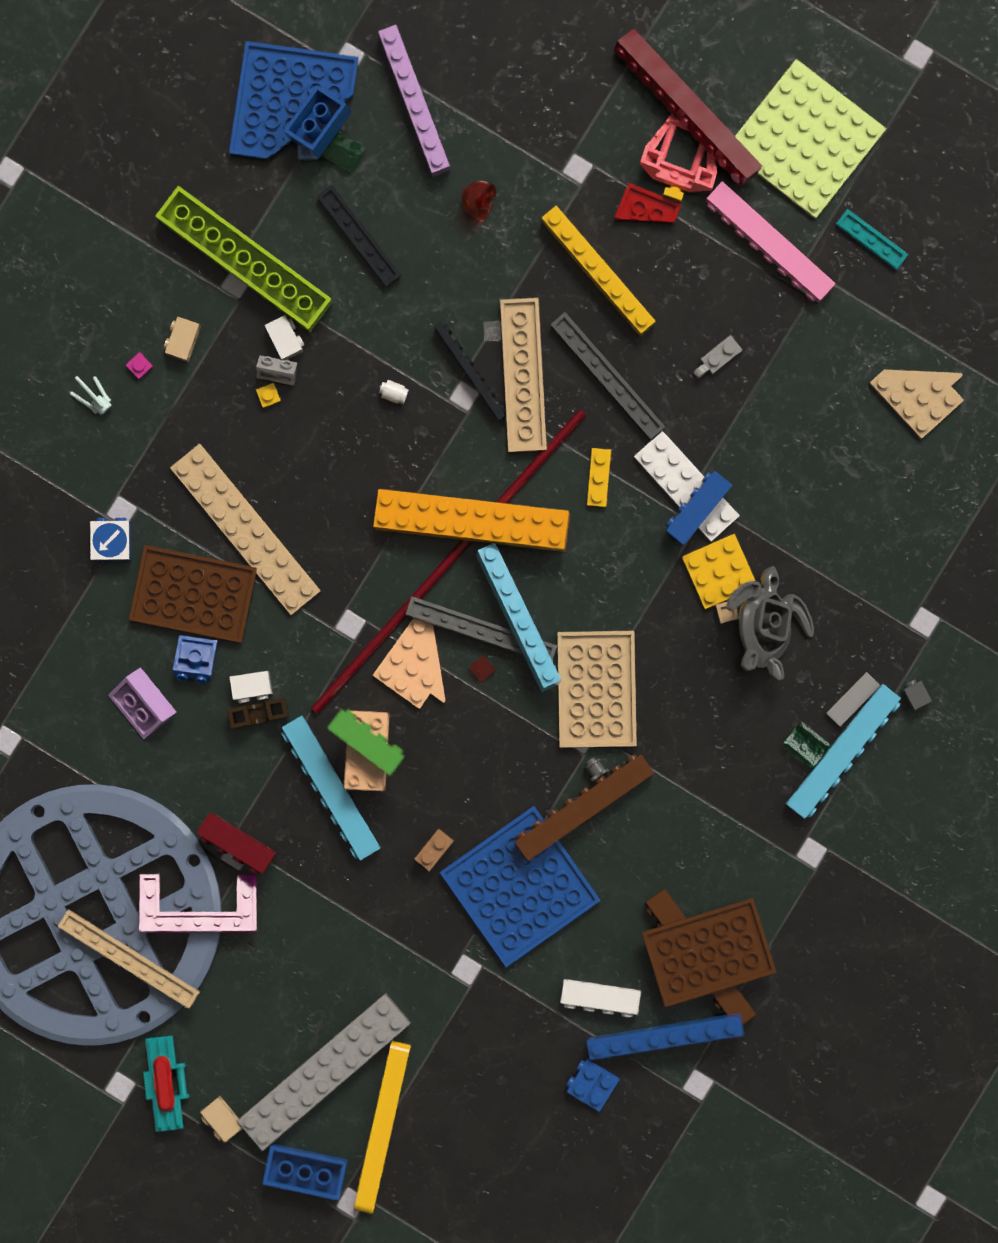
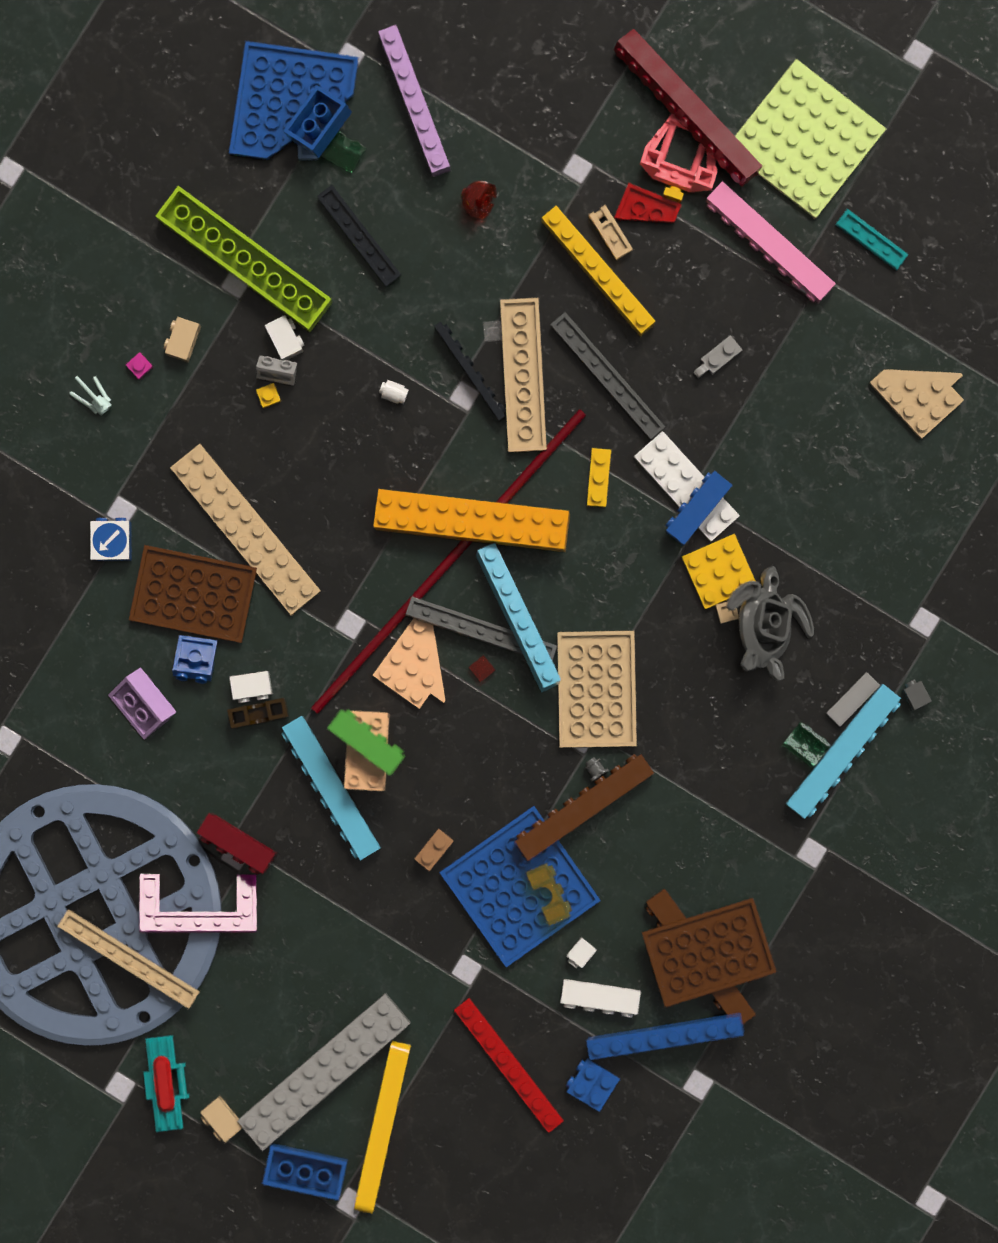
(508, 1065): none -> red plate
(543, 877): none -> clear yellow arch
(580, 953): none -> white brick
(611, 233): none -> tan plate

